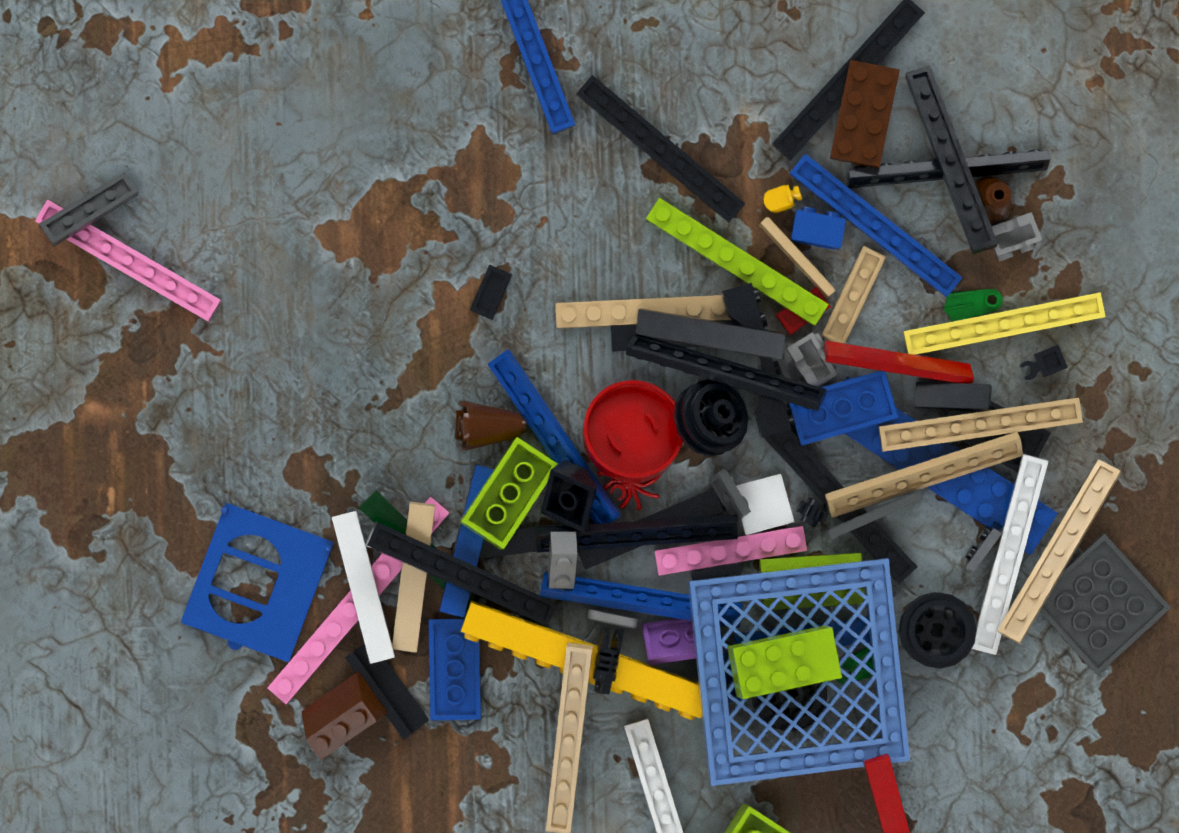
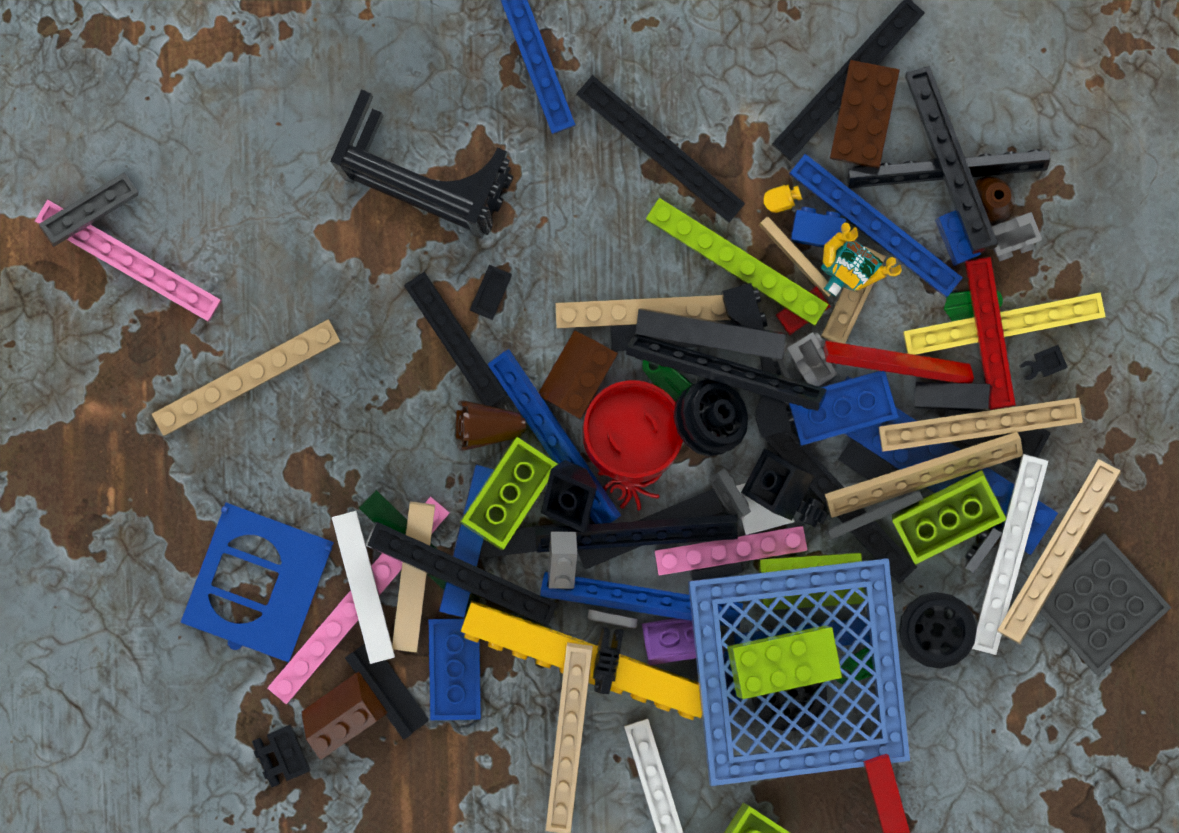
(246, 377): none -> tan plate
(287, 752): none -> black plate
(455, 340): none -> black tile
(463, 201): none -> black arch
(577, 374): none -> reddish brown slope
(667, 379): none -> green piece
(777, 484): none -> black slope
(852, 264): none -> torso
(864, 461): none -> black tile
(948, 517): none -> lime brick
(954, 238): none -> blue brick
(990, 332): none -> red tile

